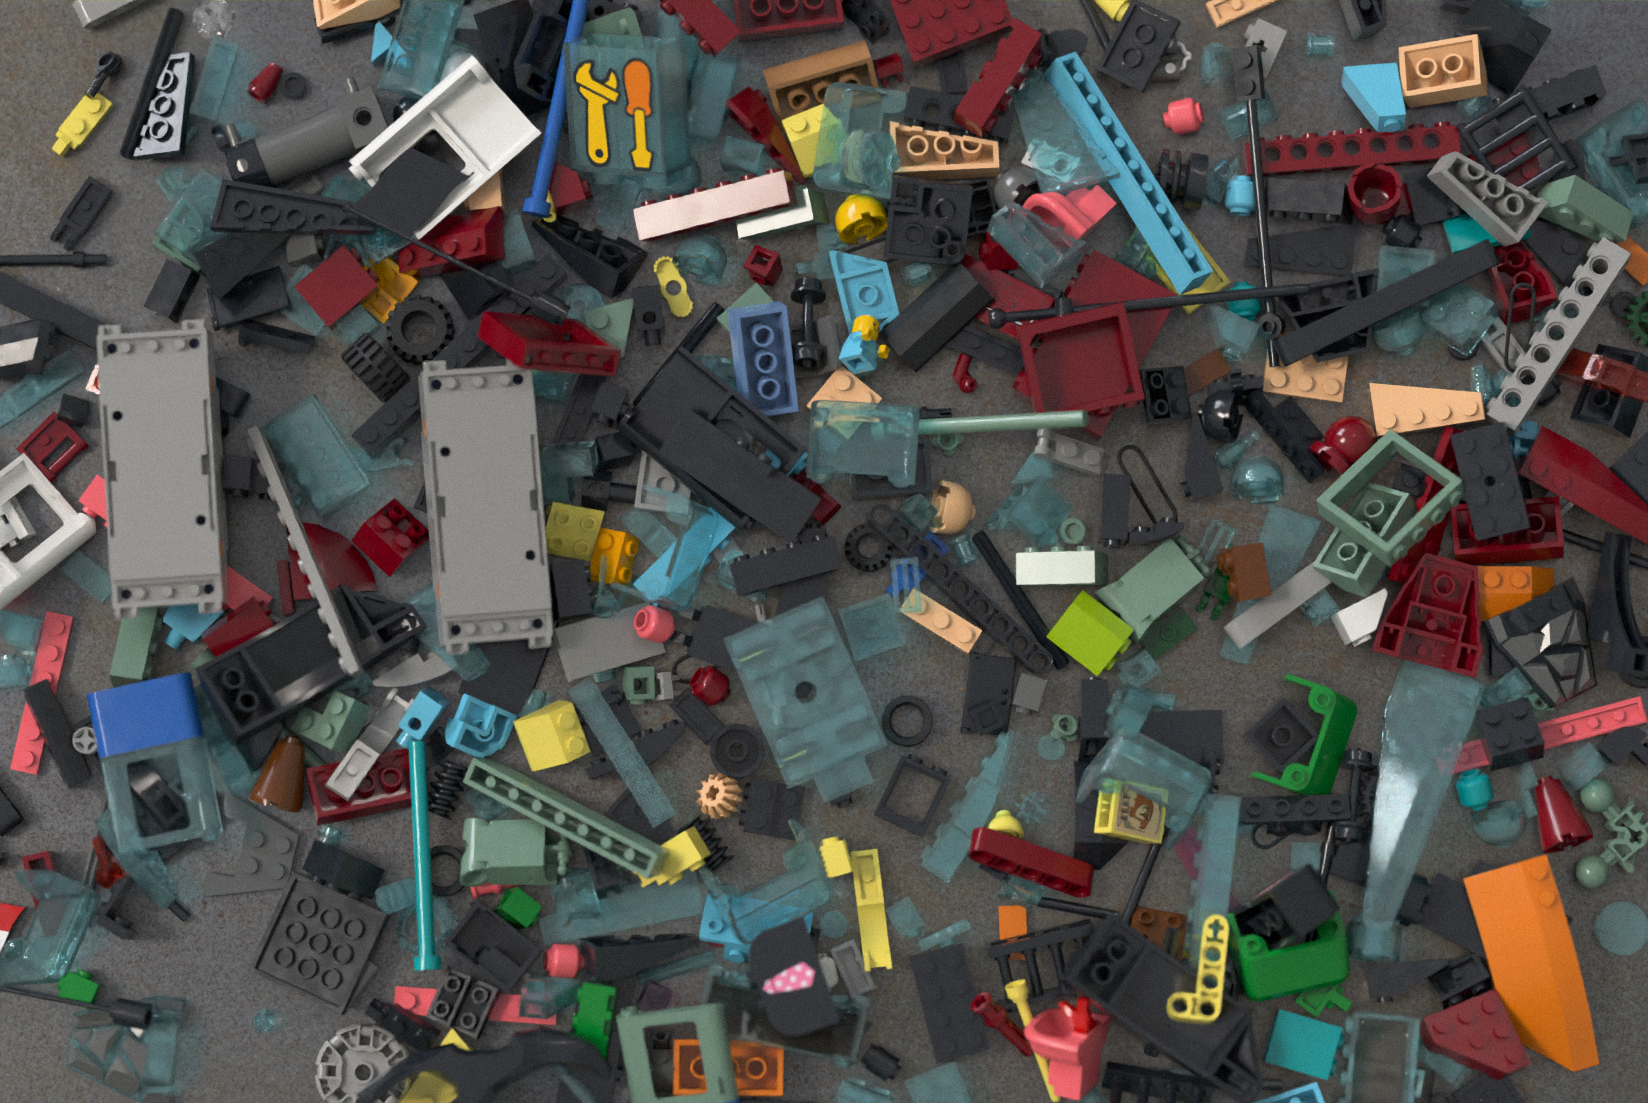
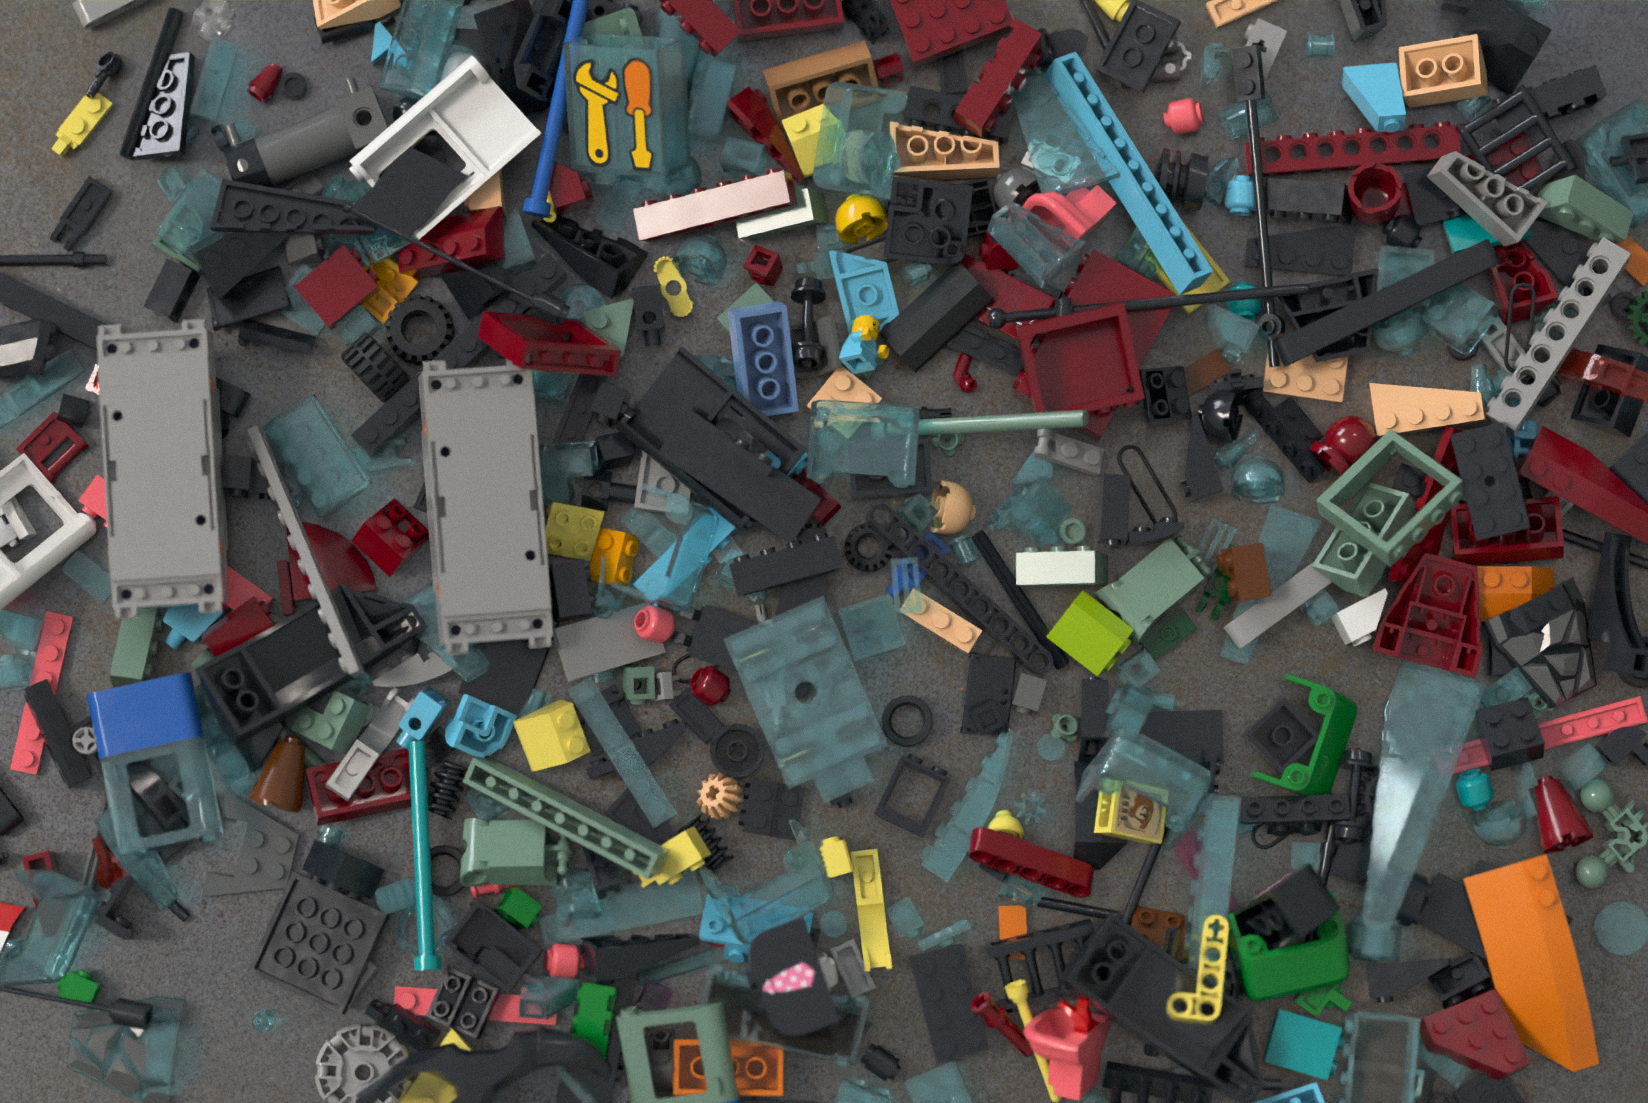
(690, 341): black axle -> none

